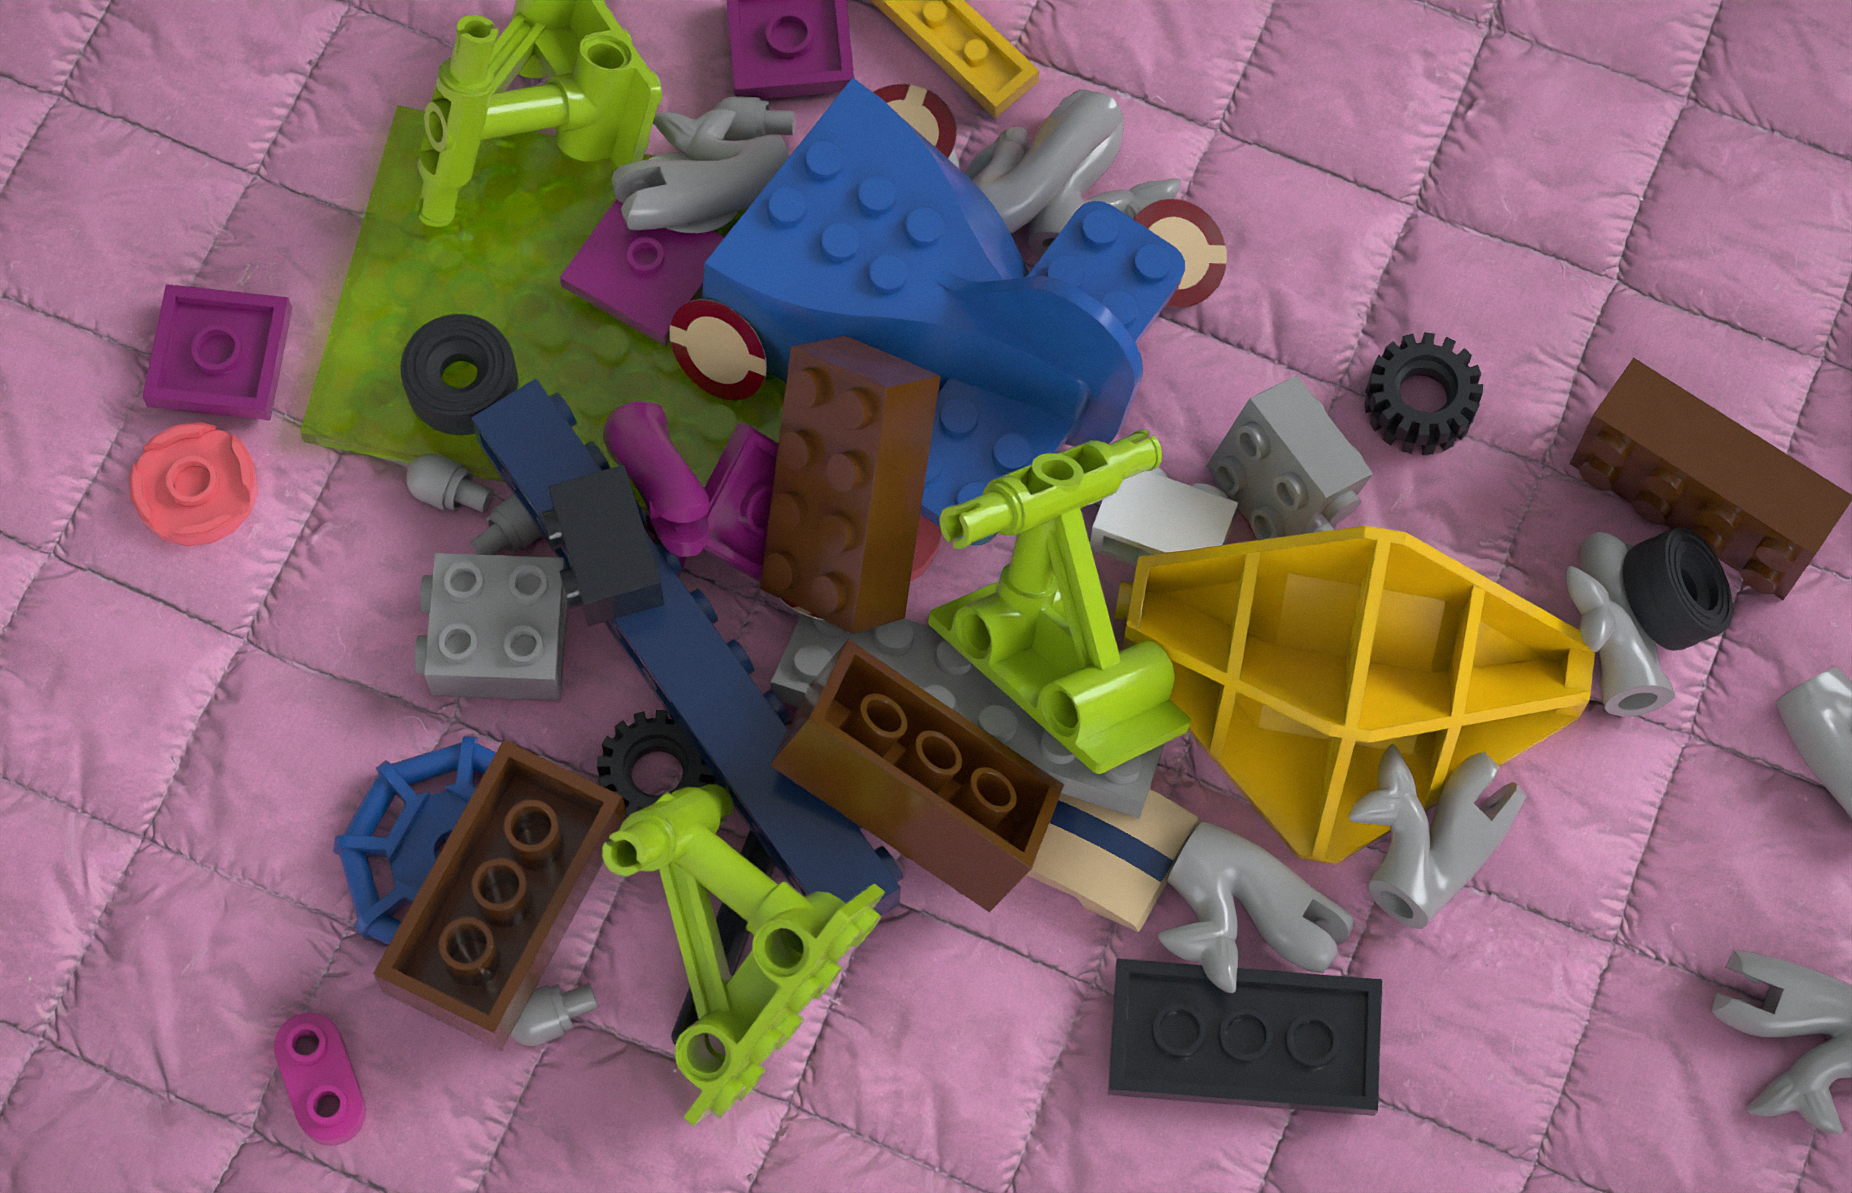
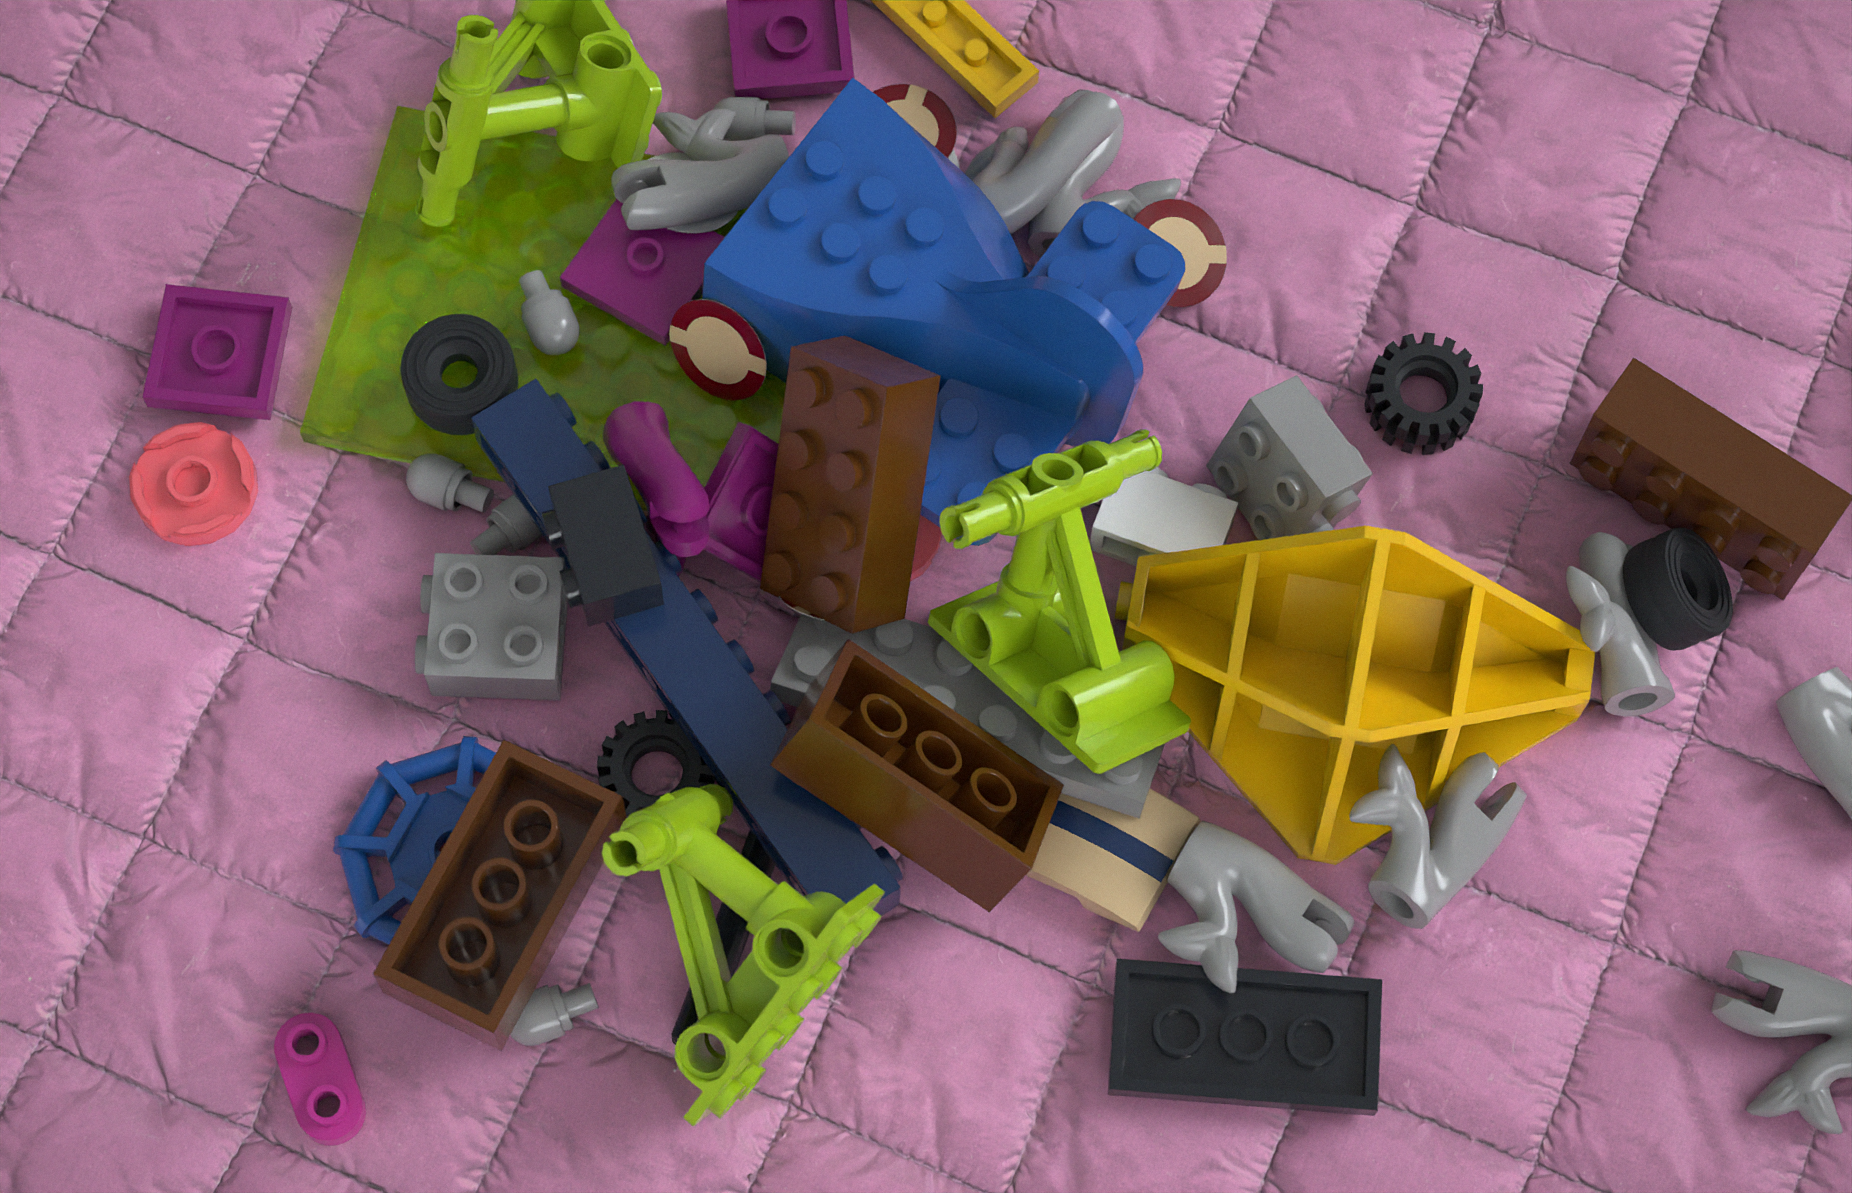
(547, 316): none -> light grey cylinder

